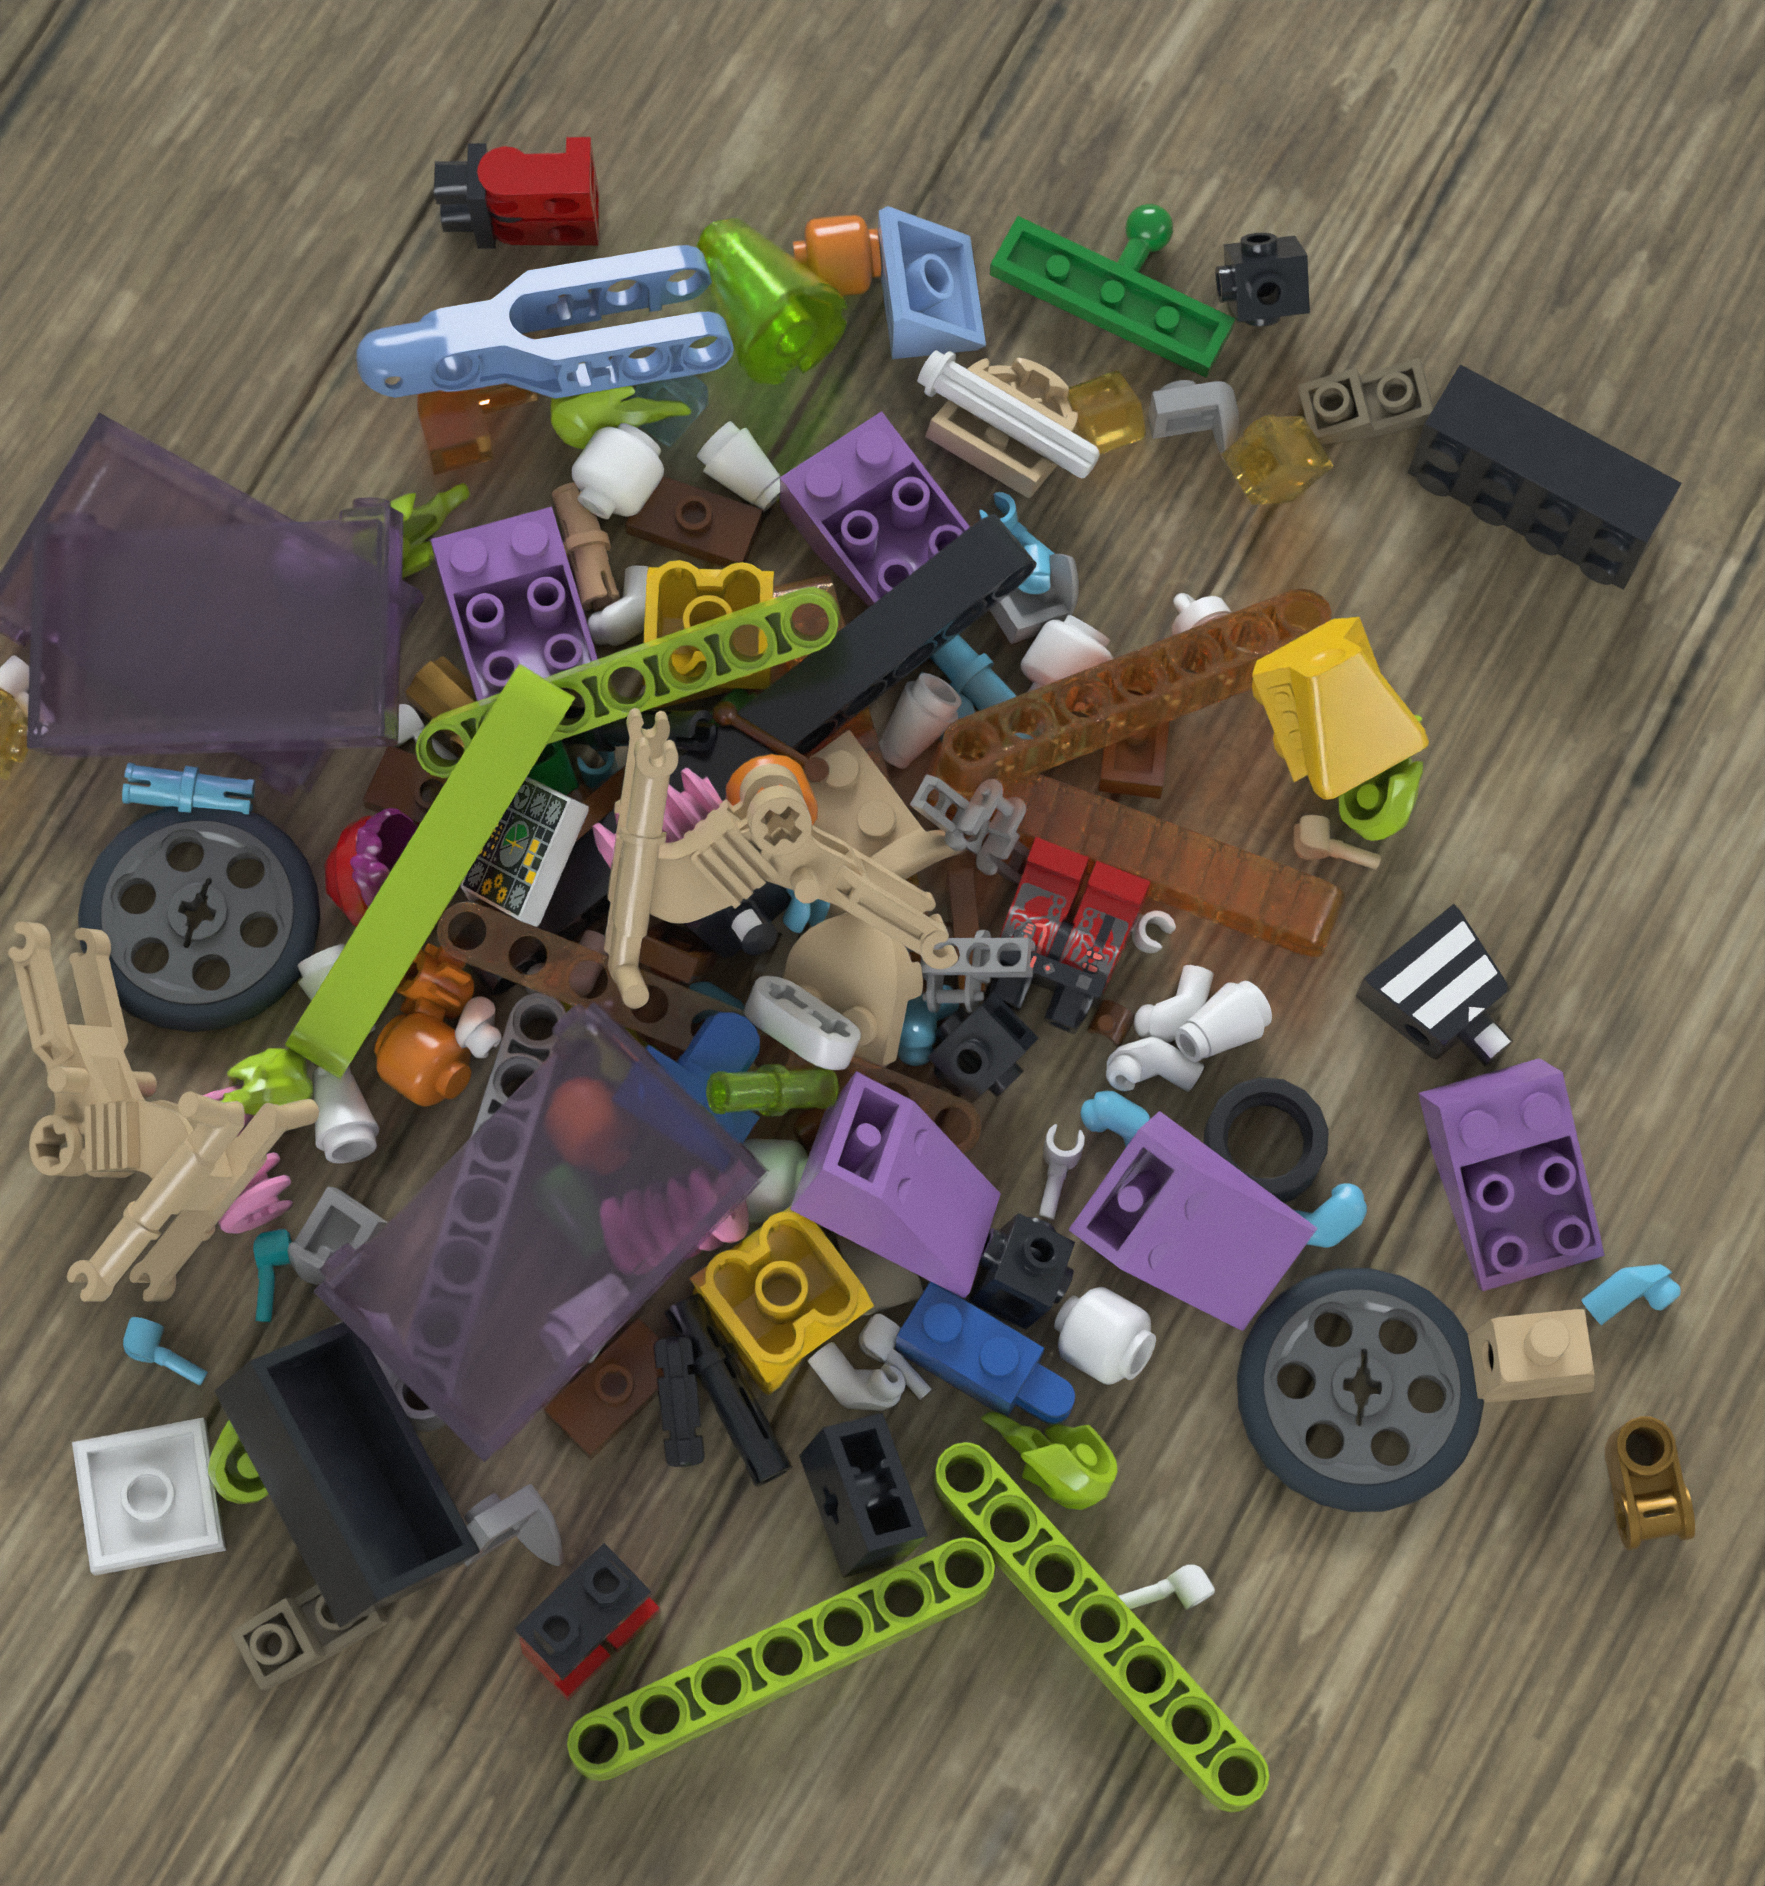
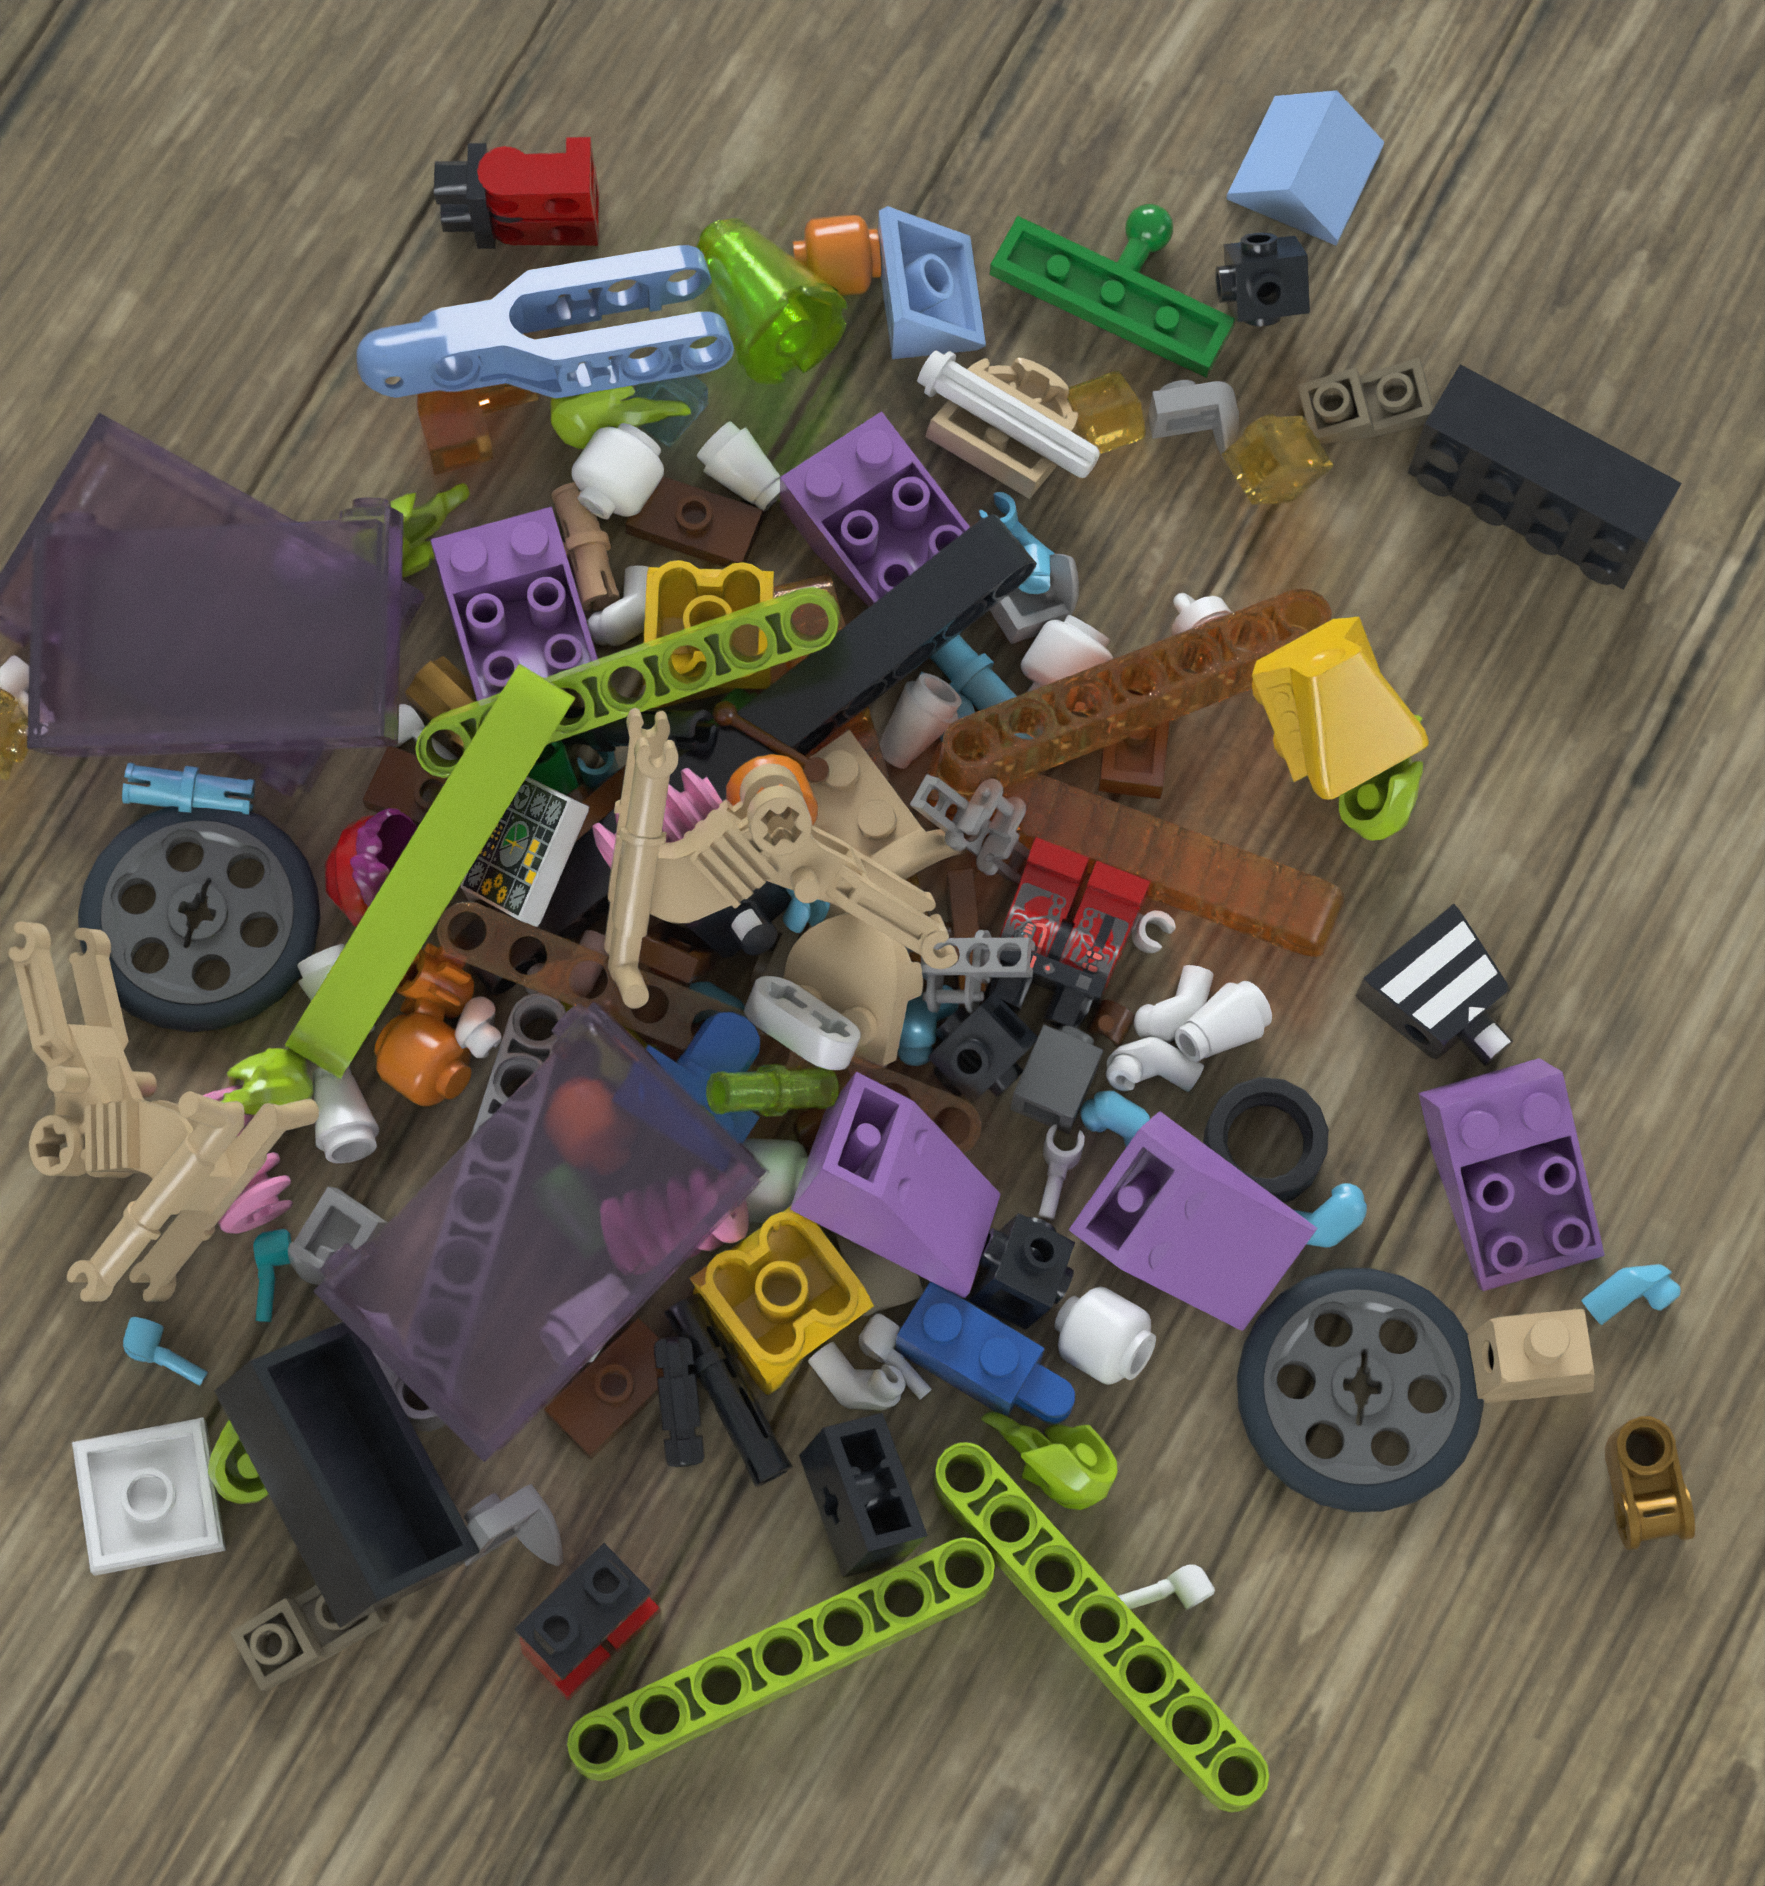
(1057, 1077): none -> dark grey brick
(1308, 163): none -> light blue slope
(1314, 842): tan hand -> none

